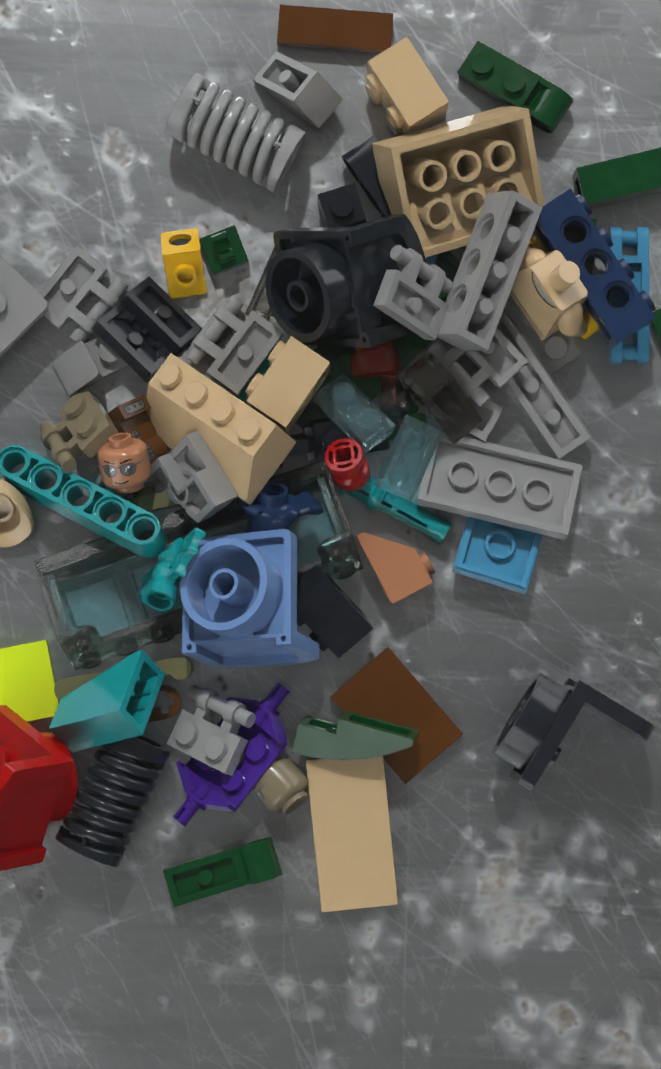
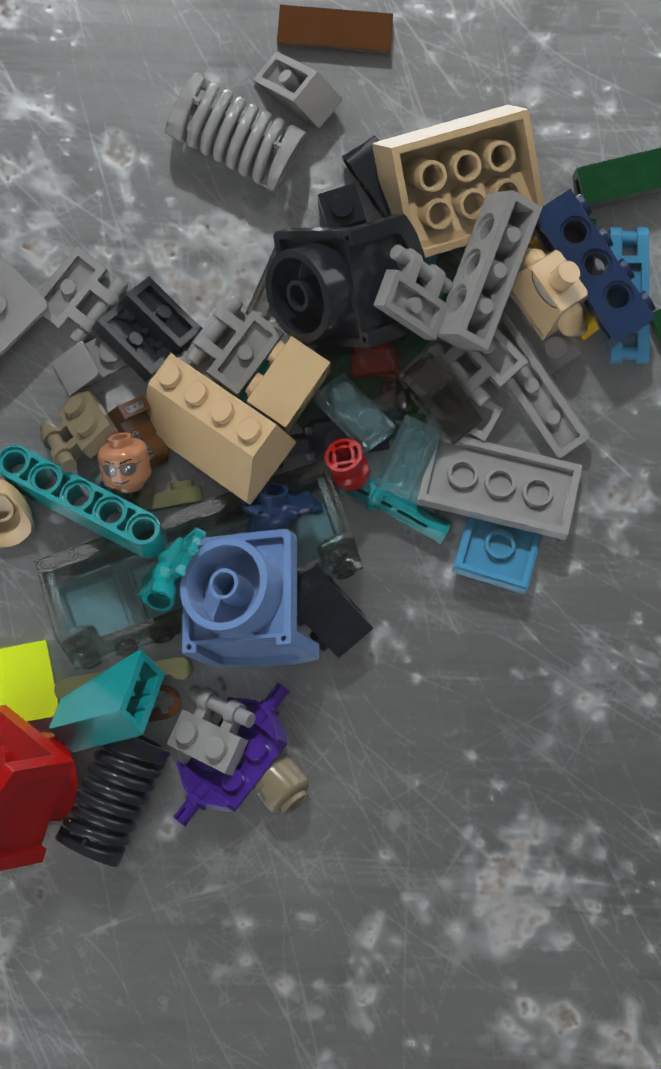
(183, 264): yellow bracket -> none
(194, 478): light grey slope -> none
(223, 871): dark green plate -> none
(224, 250): dark green tile -> none
(351, 738): dark green slope -> none
(351, 833): tan tile -> none
(394, 695): reddish brown tile -> none
(396, 566): nougat slope -> none
(405, 89): tan brick -> none
(515, 86): dark green plate -> none
(543, 719): black piece -> none

